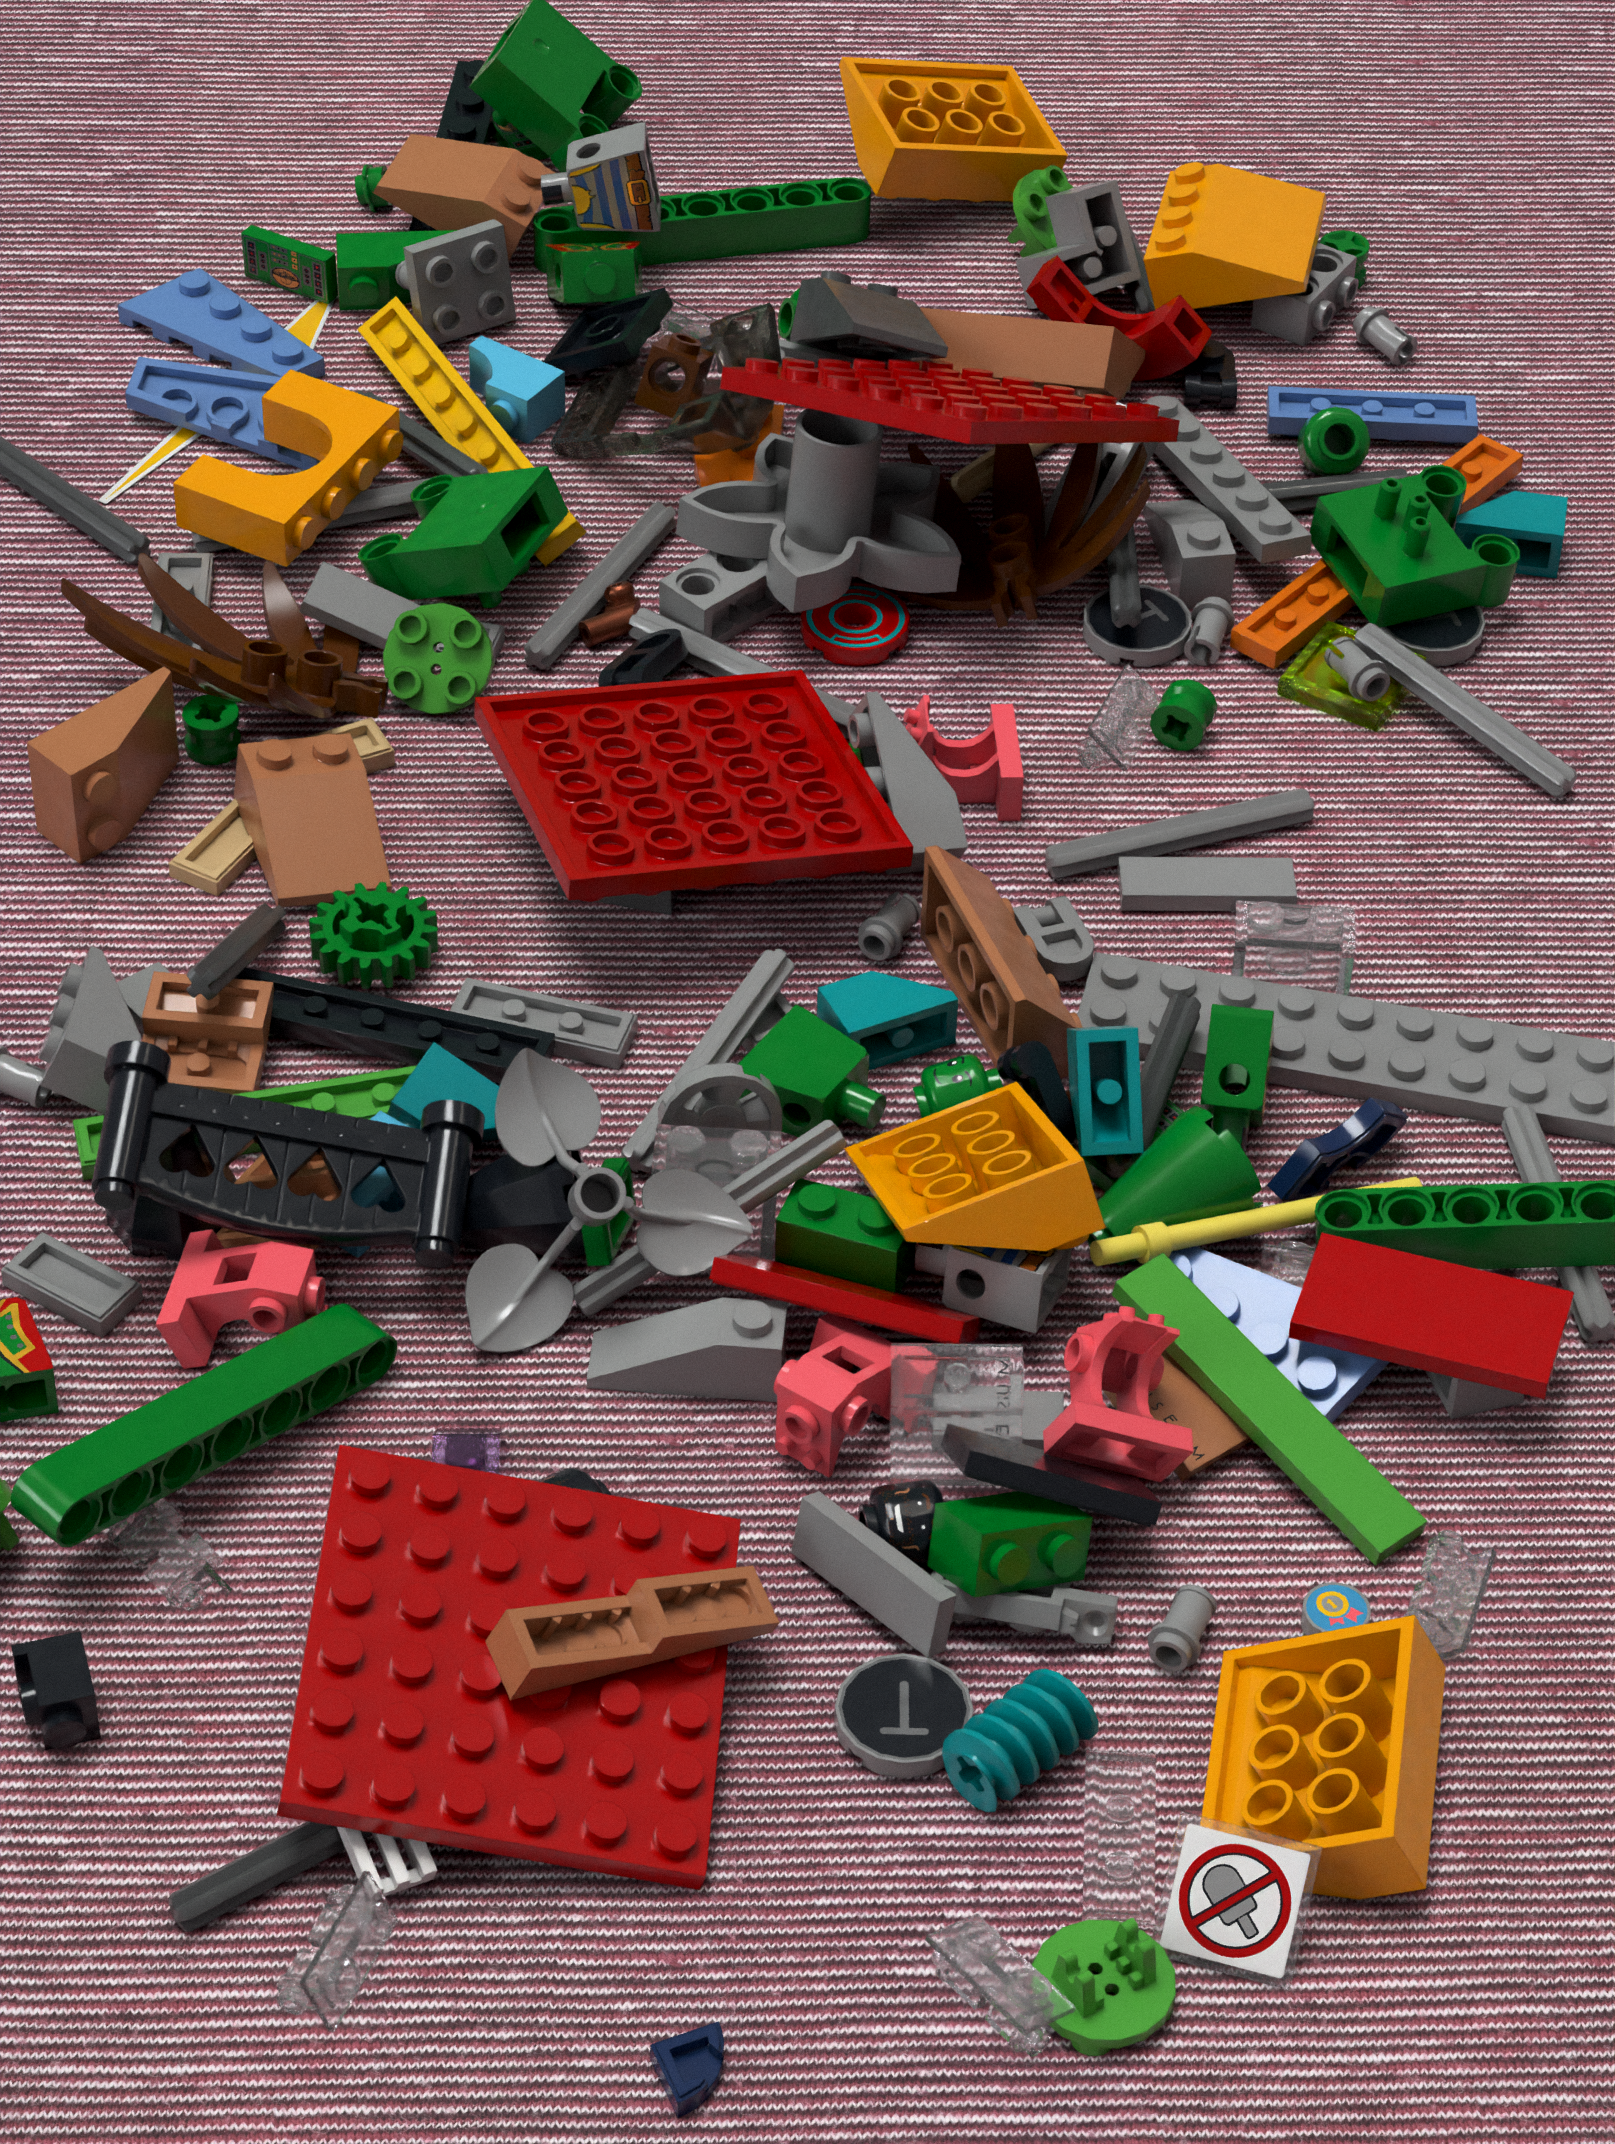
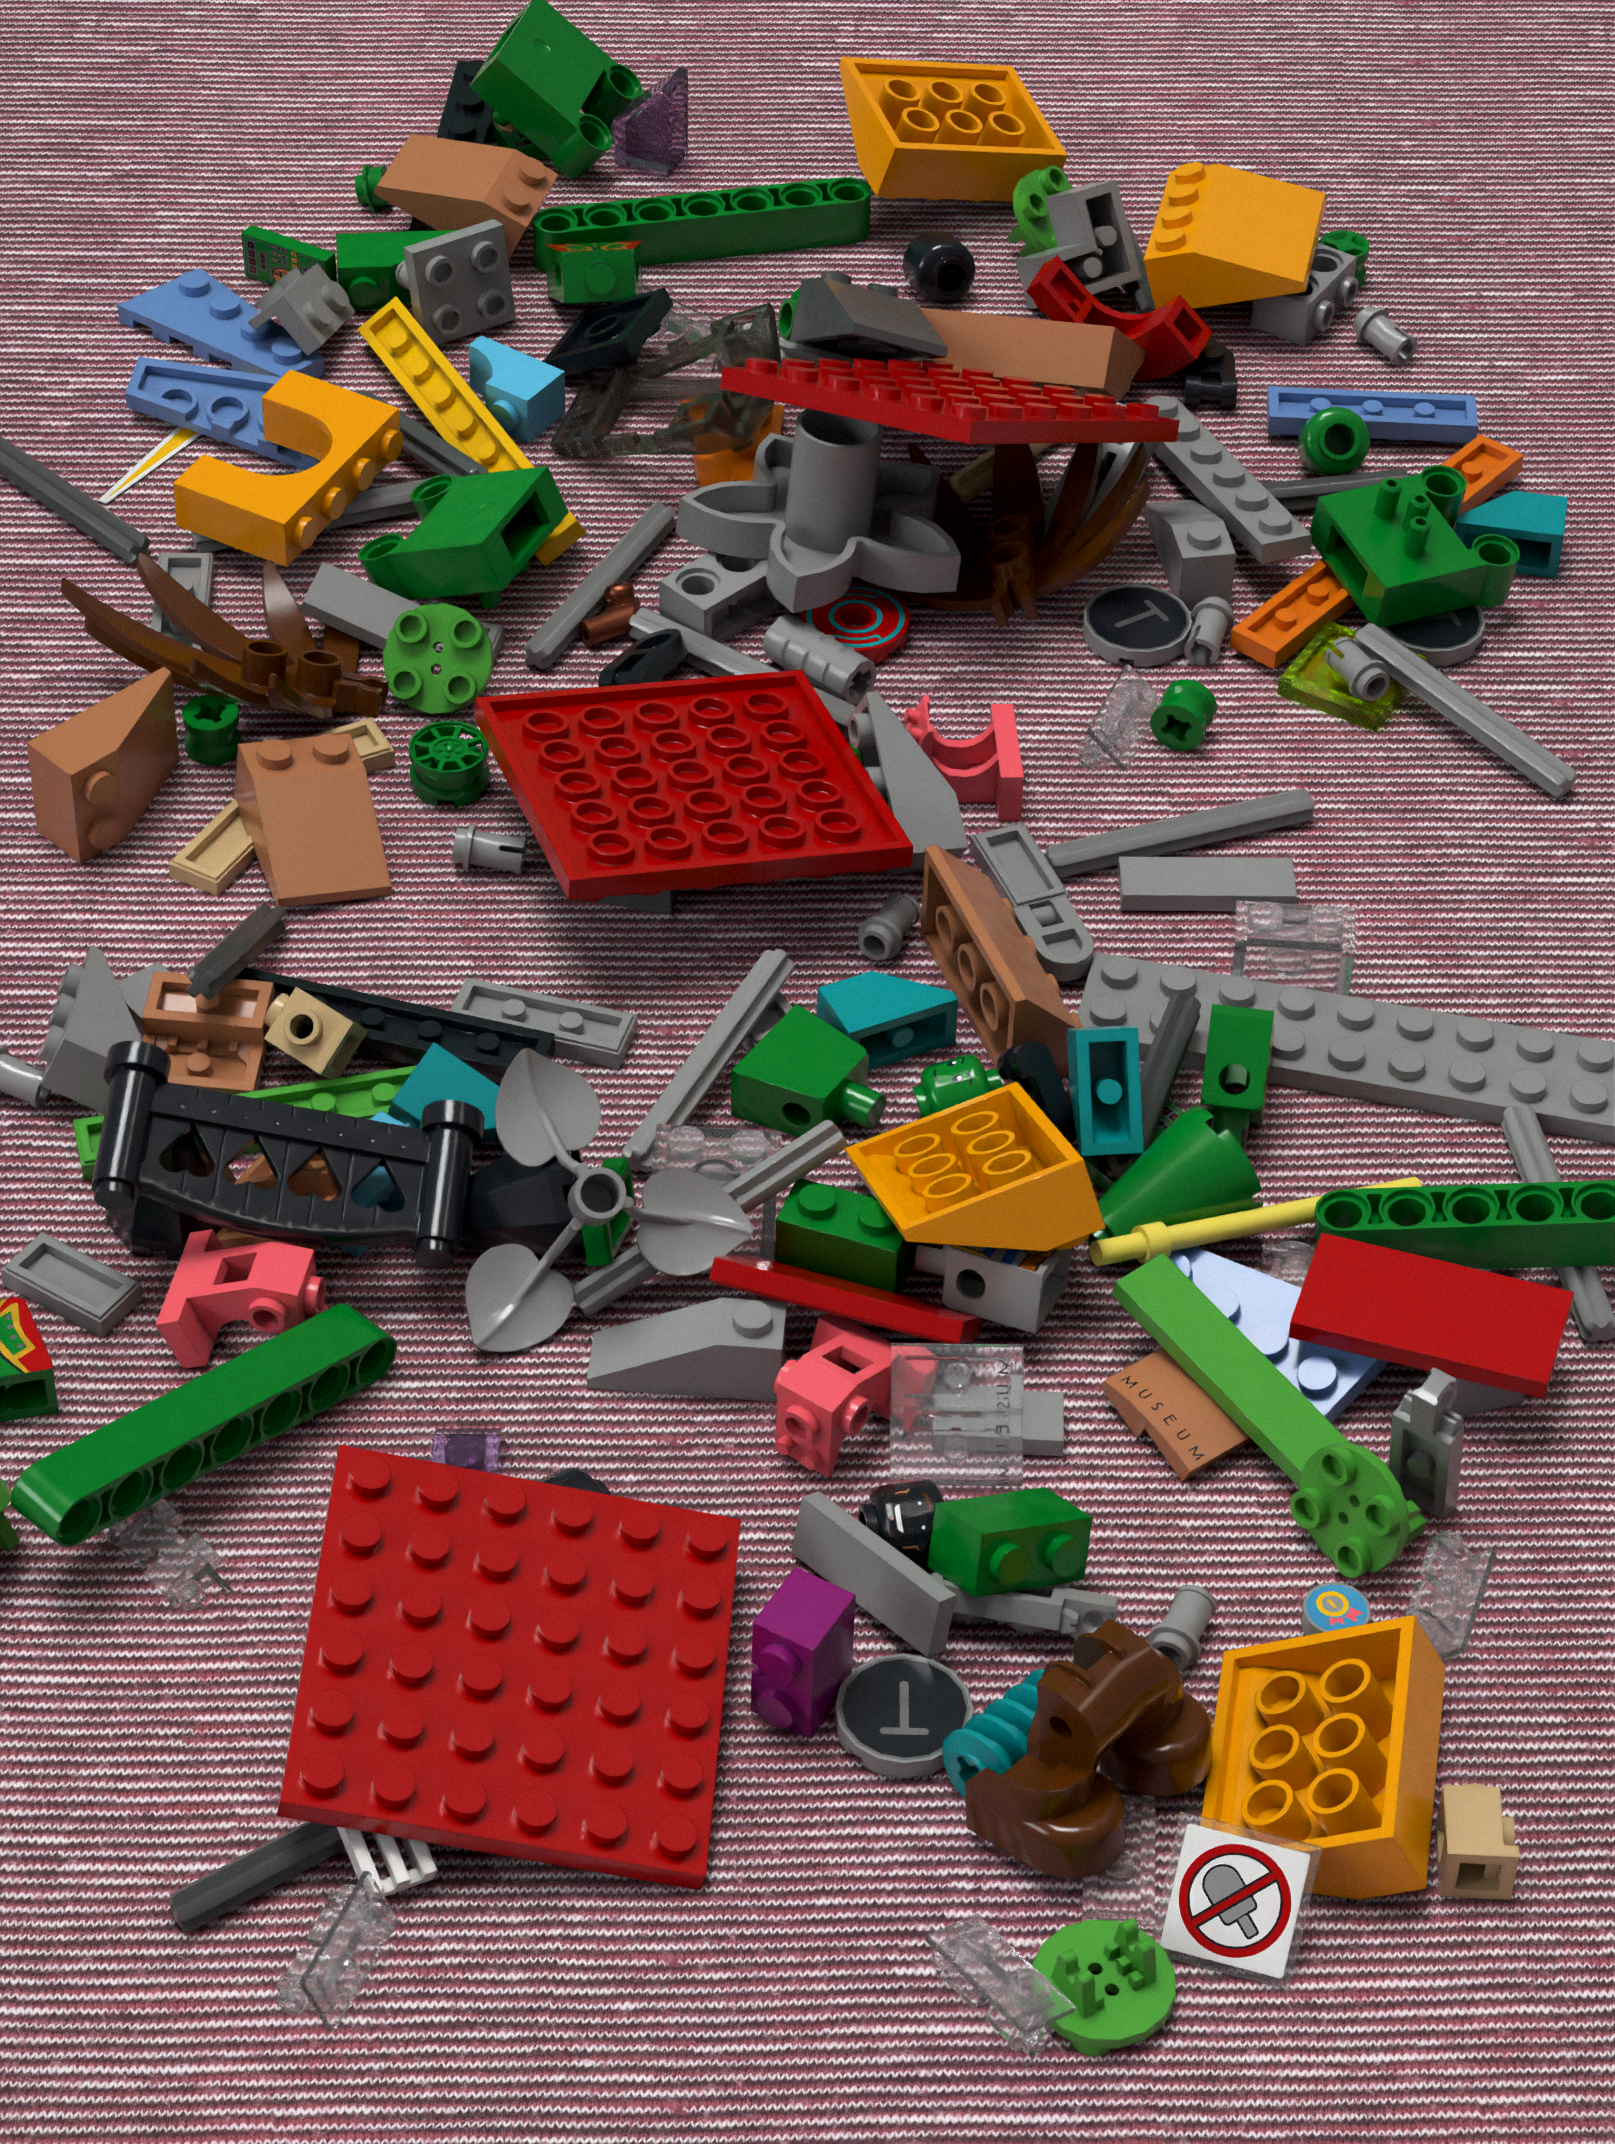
(57, 1689): black brick -> none
(306, 306): none -> light grey bracket
(329, 1044): none -> tan brick
(369, 935): green gear -> none
(448, 765): none -> green wheel
(488, 850): none -> light grey pin
(609, 182): torso -> none
(653, 1623): nougat slope -> none
(654, 127): none -> clear purple slope
(657, 389): reddish brown brick -> none
(689, 2066): dark blue tile -> none
(720, 1104): light grey piece -> none
(801, 1652): none -> magenta piece
(823, 659): none -> light grey axle
(939, 267): none -> black head
(1016, 866): none -> light grey tile
(1050, 1477): black tile -> none
(1111, 1707): none -> reddish brown piece
(1124, 582): dark grey axle -> none
(1125, 1359): coral tile -> none
(1349, 1143): dark blue tile -> none
(1353, 1508): none -> bright green plate
(1428, 1445): none -> light grey hinge
(1475, 1844): none -> tan brick

